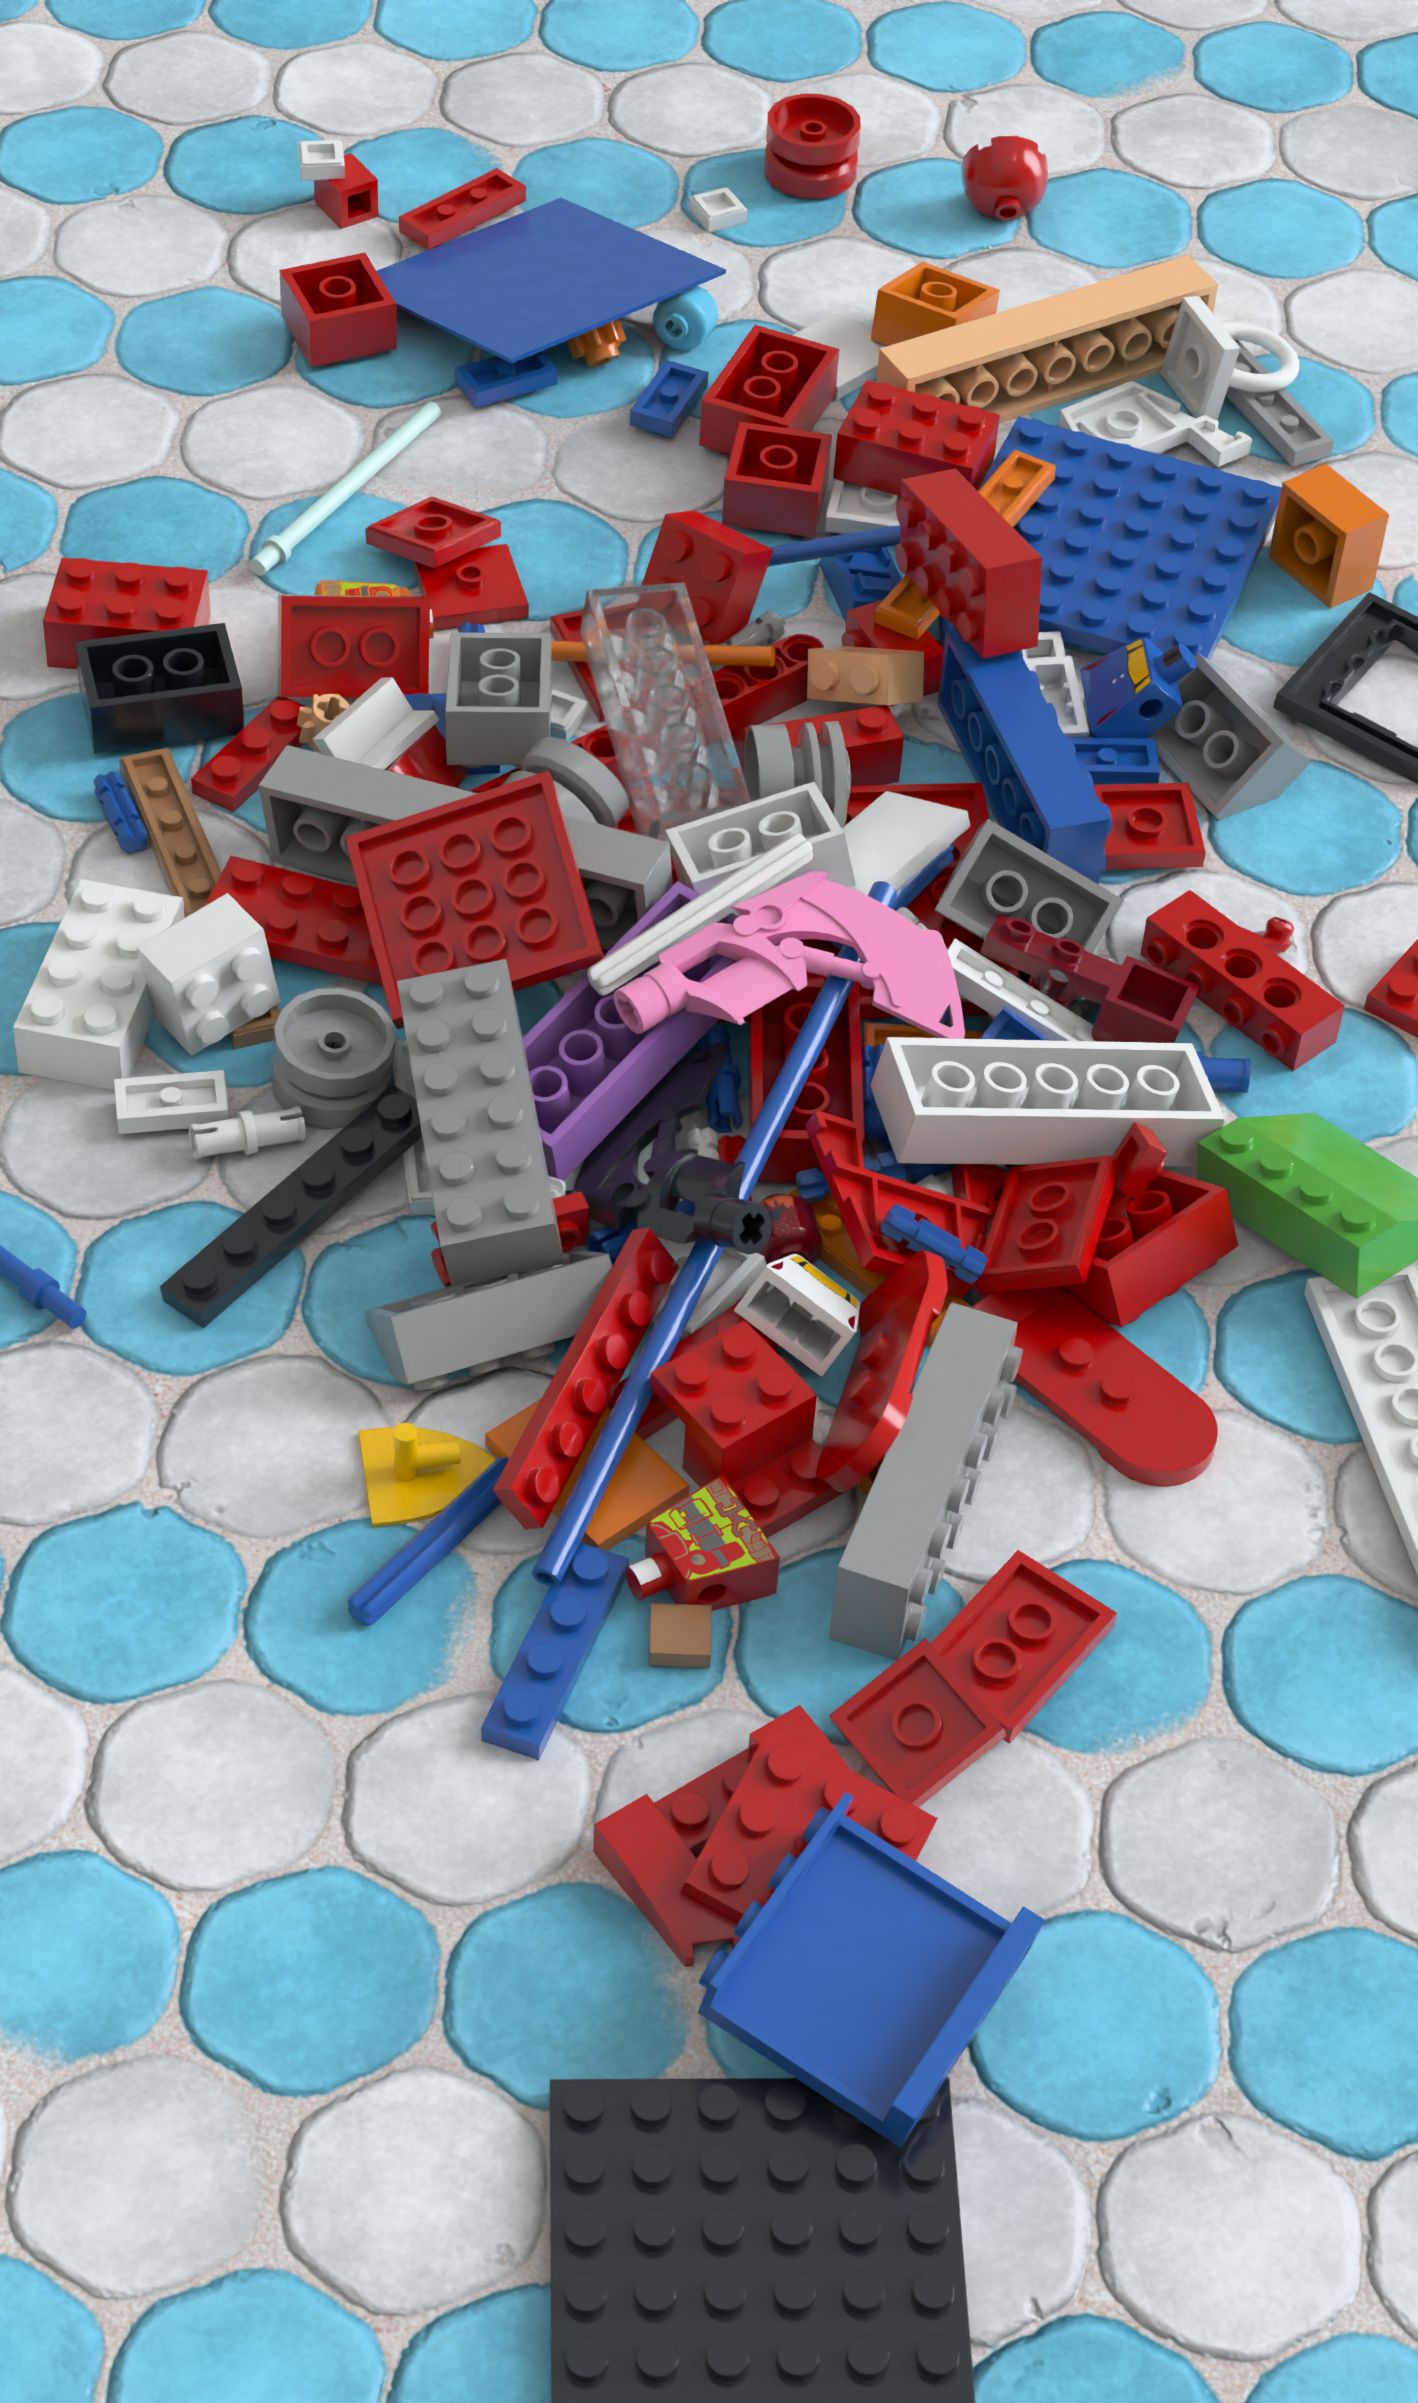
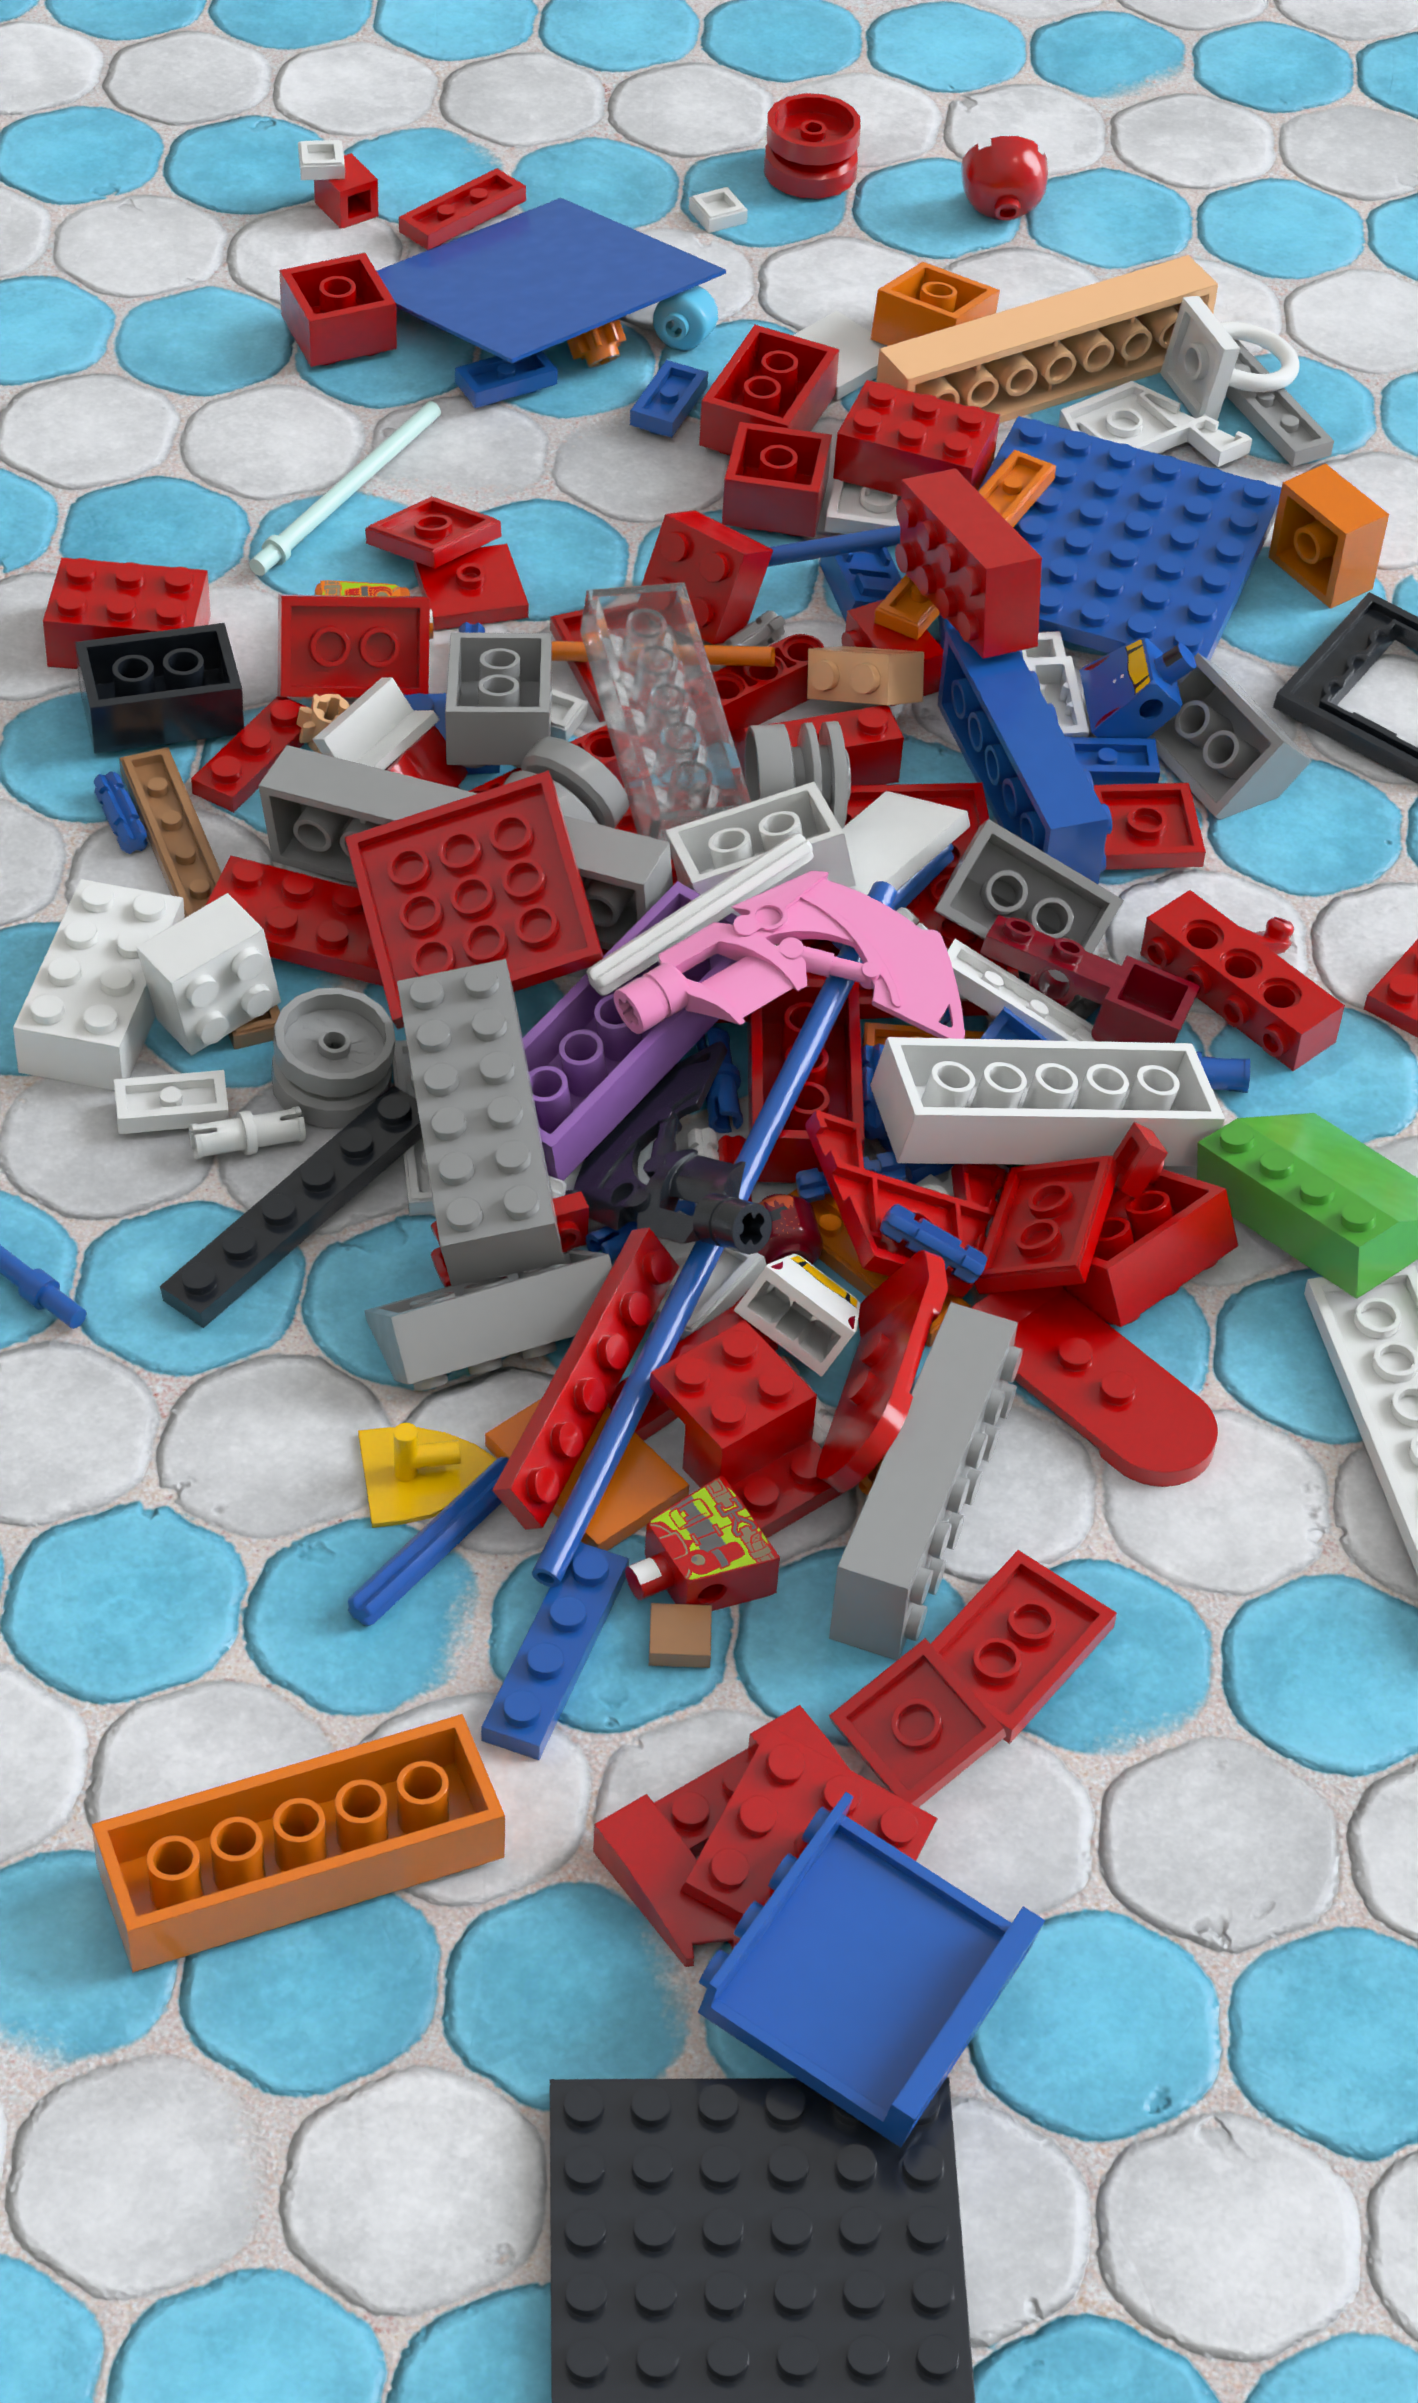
(298, 1842): none -> orange brick

